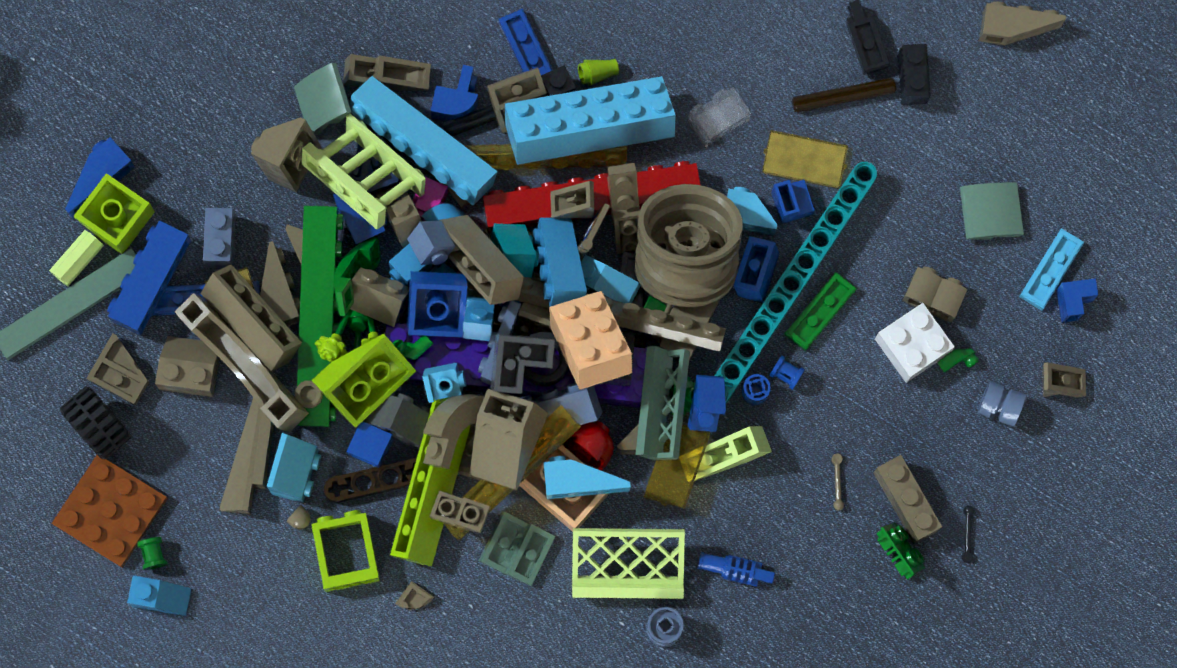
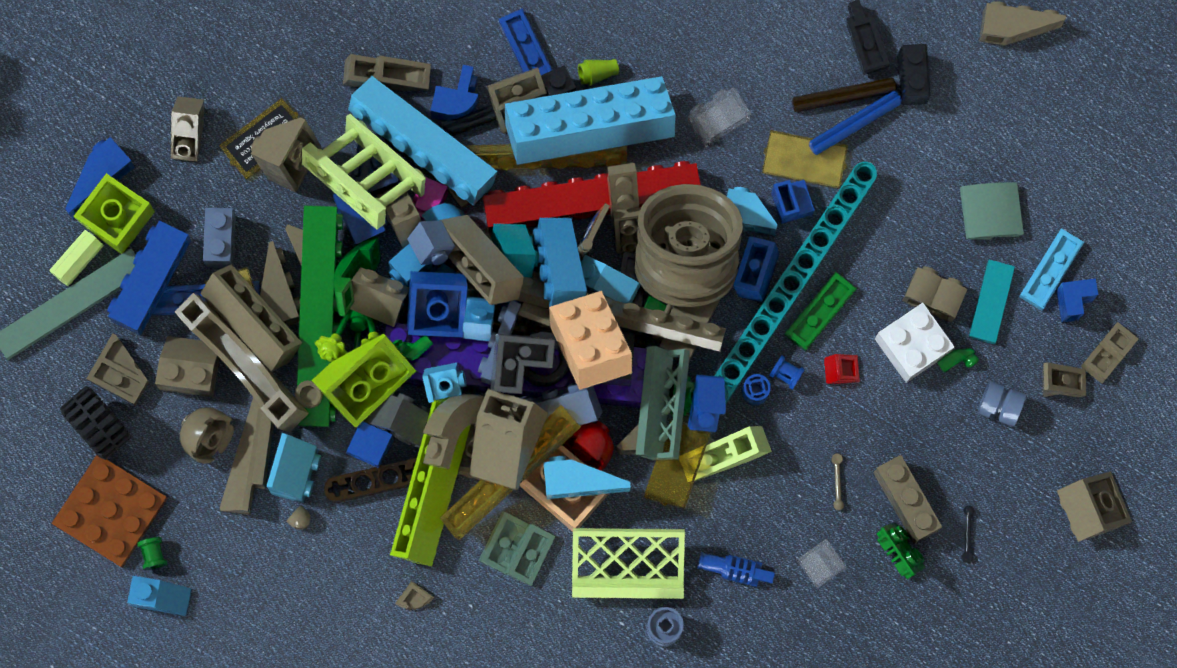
(186, 128): none -> dark tan slope
(205, 433): none -> dark tan cylinder
(239, 144): none -> piece
(322, 98): sand green slope -> none
(352, 578): lime window -> none
(459, 512): dark tan slope -> none
(573, 201): dark tan slope -> none
(821, 563): none -> clear piece
(841, 369): none -> red slope
(855, 122): none -> blue axle
(991, 302): none -> teal tile
(1094, 506): none -> dark tan slope
(1109, 352): none -> dark tan slope

